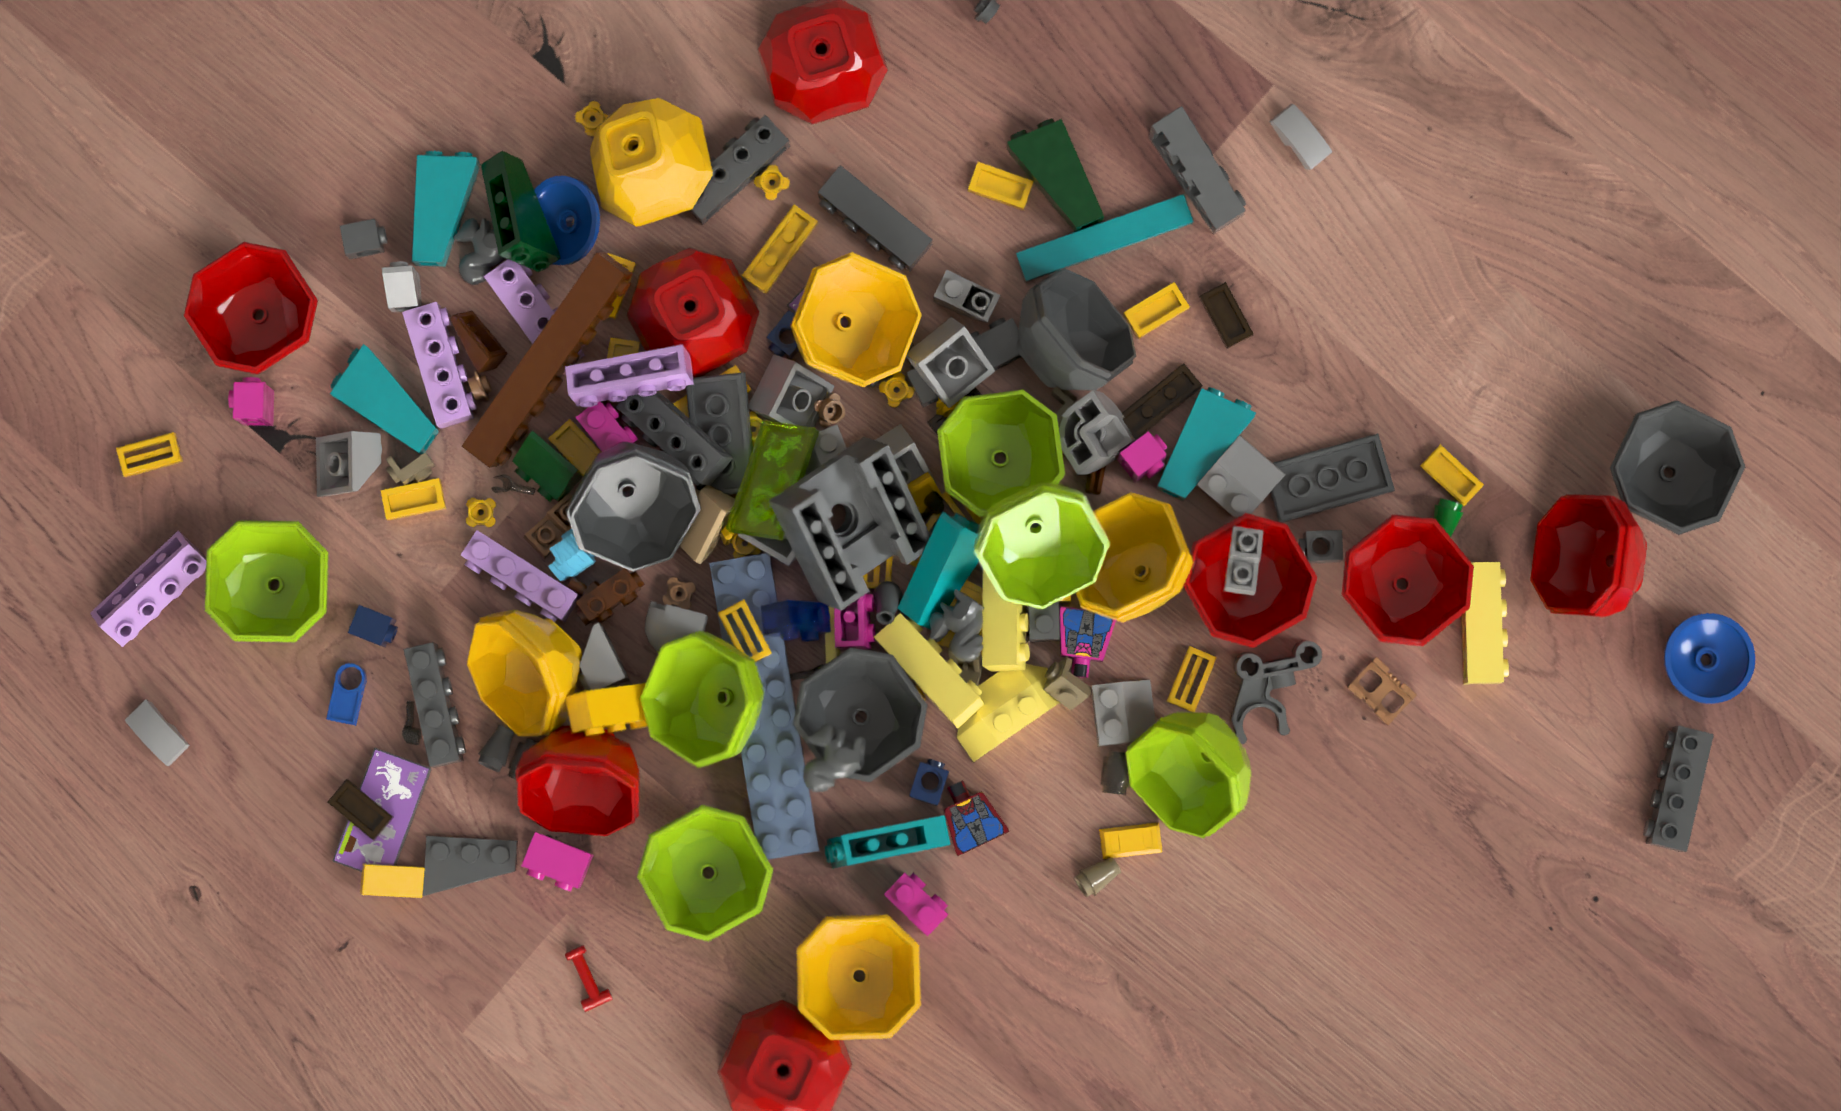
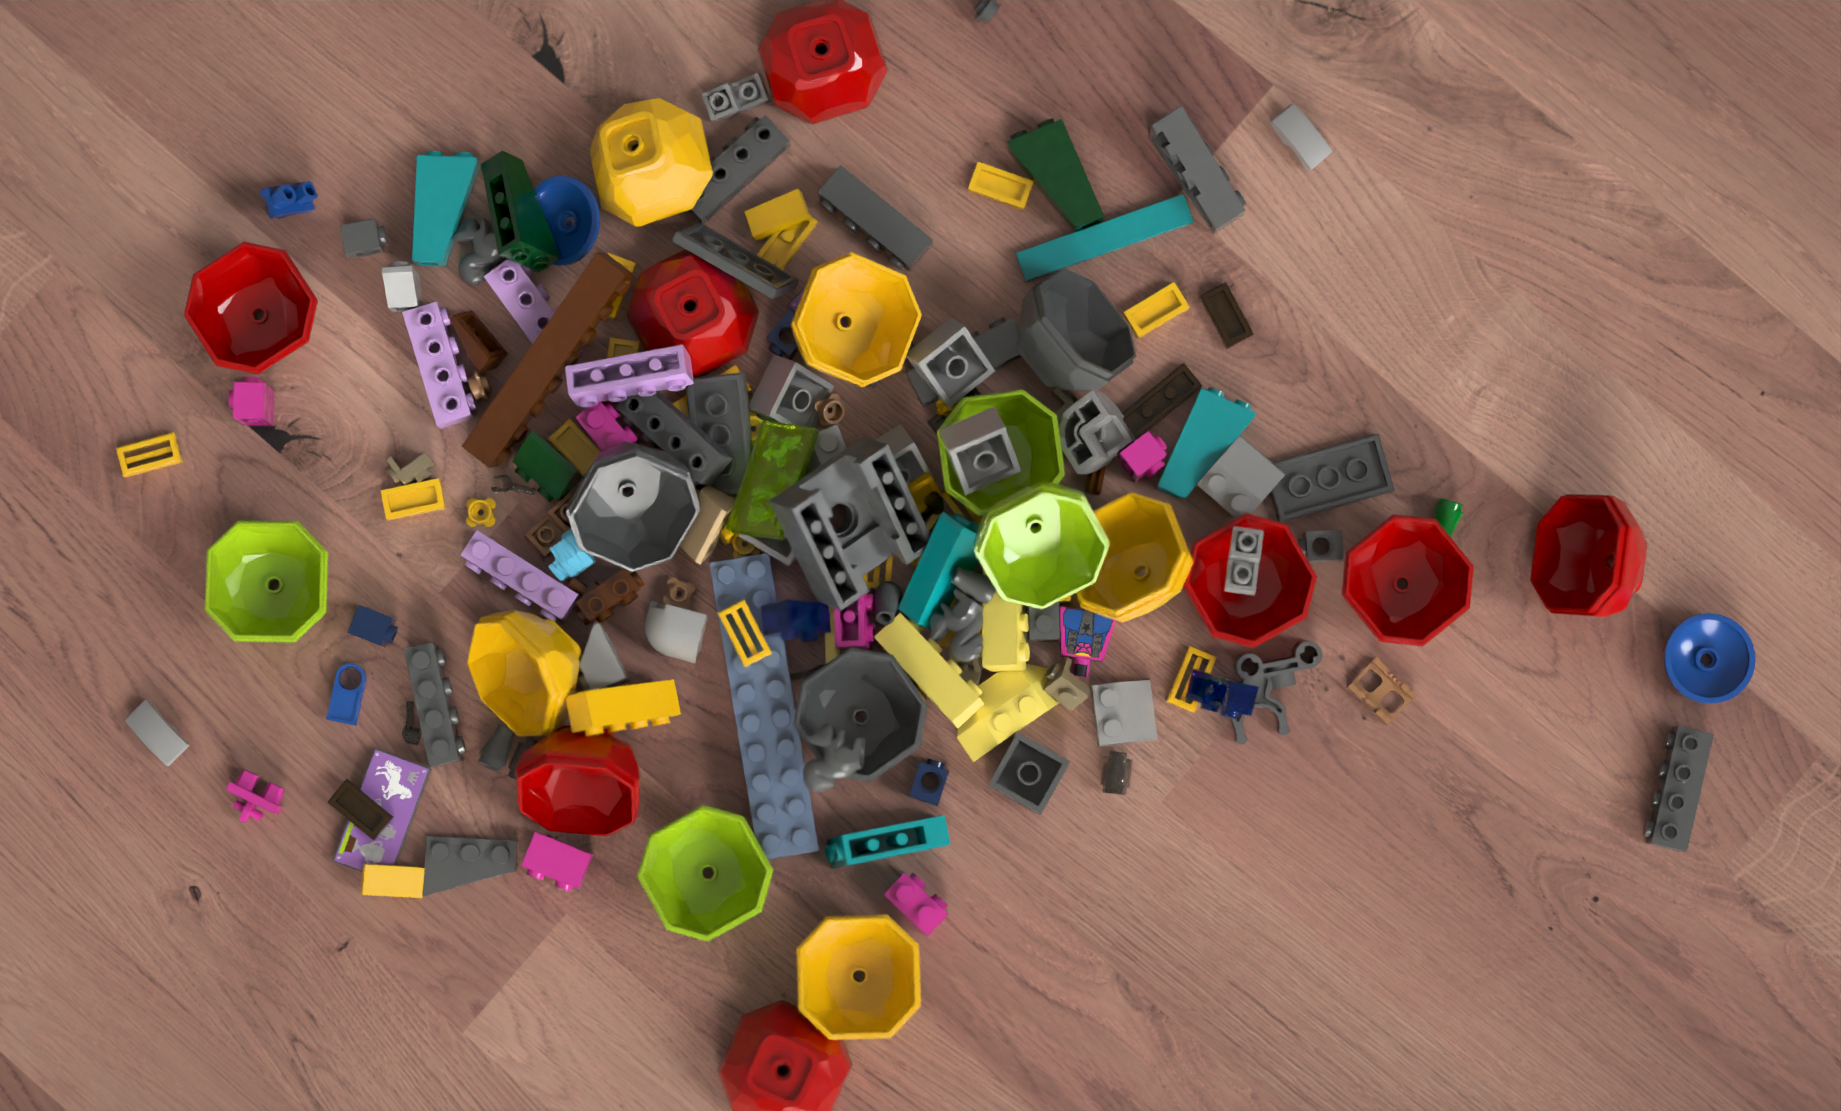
(150, 589): lavender brick -> none
(244, 788): none -> dark pink hips
(289, 199): none -> blue hips
(346, 461): light grey slope -> none
(380, 398): teal slope -> none
(583, 117): yellow plate -> none
(595, 997): red piece -> none
(688, 702): lime rock -> none
(736, 97): none -> light grey slope
(736, 260): none -> dark grey tile
(772, 173): yellow plate -> none
(777, 214): none -> yellow tile
(887, 388): yellow plate -> none
(965, 297): light grey slope -> none
(972, 819): torso -> none
(974, 584): none -> dark grey cone
(980, 450): none -> light grey slope
(1028, 773): none -> dark grey brick
(1096, 877): dark tan cone -> none
(1130, 840): yellow tile -> none
(1190, 772): lime rock -> none
(1221, 693): none -> clear blue brick
(1452, 475): yellow tile -> none
(1482, 627): light yellow brick -> none
(1698, 452): dark grey rock -> none

